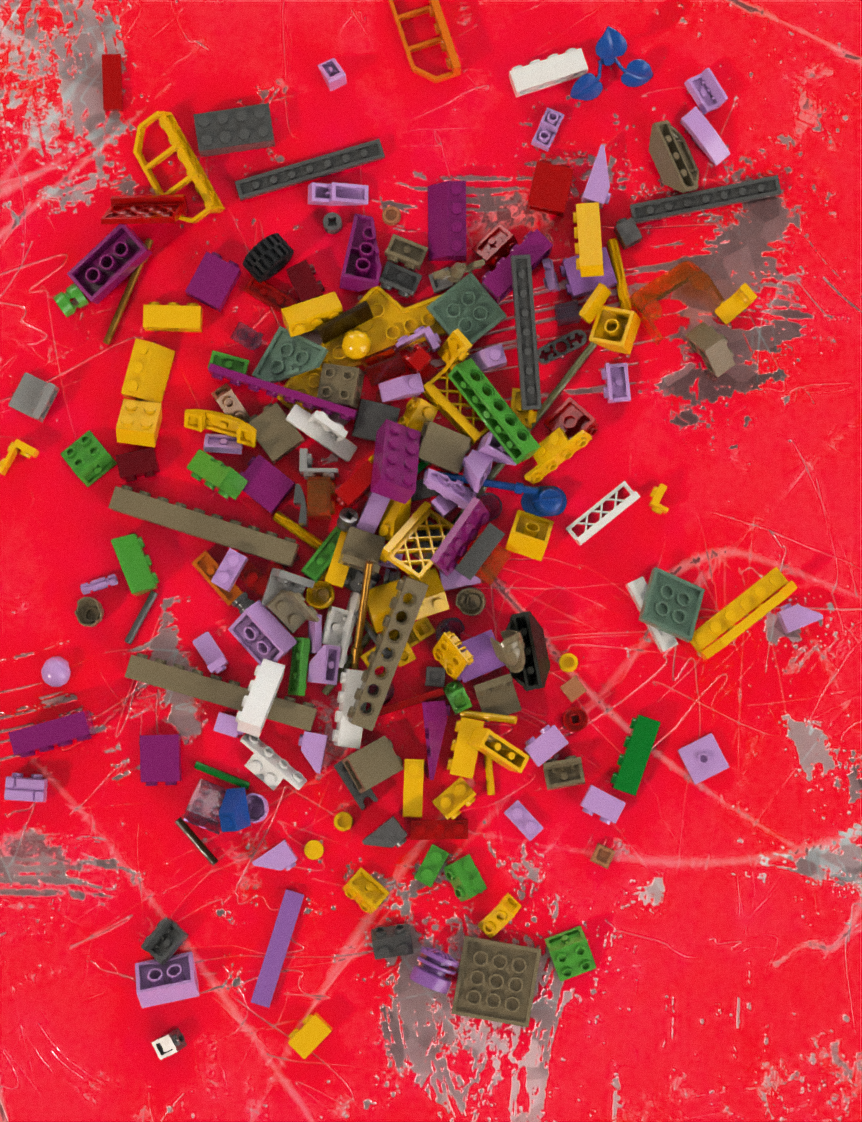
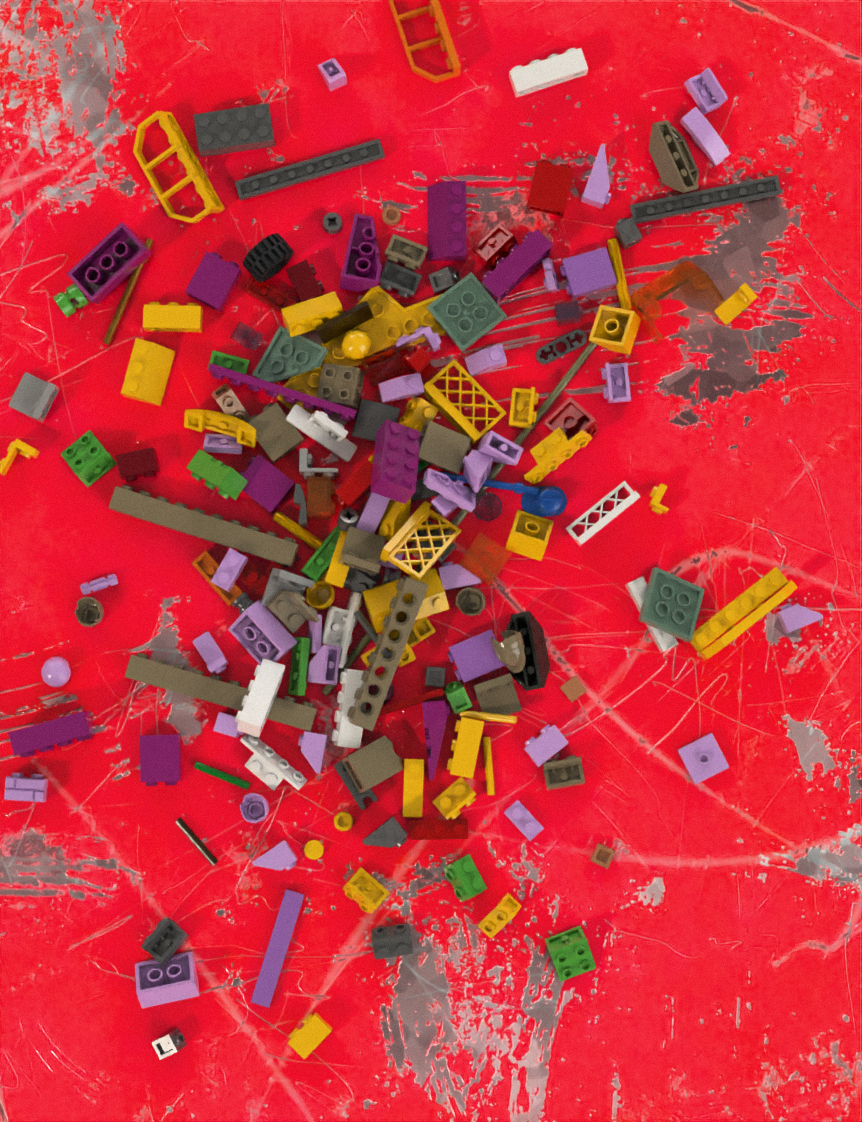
(112, 82): red tile -> none
(135, 564): bright green slope -> none
(139, 422): yellow brick -> none
(140, 618): dark grey bar -> none
(145, 209): red fence -> none
(205, 806): bracket -> none
(234, 811): blue slope -> none
(337, 194): lavender slope -> none
(357, 648): pearl gold bar -> none
(431, 865): bright green plate -> none
(434, 970): medium lavender wheel -> none
(449, 624): hair -> none
(451, 657): yellow hinge -> none
(454, 350): yellow bracket -> none
(457, 271): dark tan animal -> none
(460, 536): magenta plate -> none
(480, 551): dark grey tile -> none
(493, 411): bright green brick -> none
(496, 981): dark tan plate -> none
(498, 749): yellow brick -> none
(525, 332): dark grey plate -> none
(547, 129): lavender slope -> none
(568, 662): yellow tile -> none
(574, 719): red wheel -> none
(589, 239): yellow brick -> none
(595, 303): yellow tile -> none
(602, 804): lavender brick -> none
(608, 48): blue plant -> none
(636, 754): green brick -> none
(711, 348): dark tan brick -> none

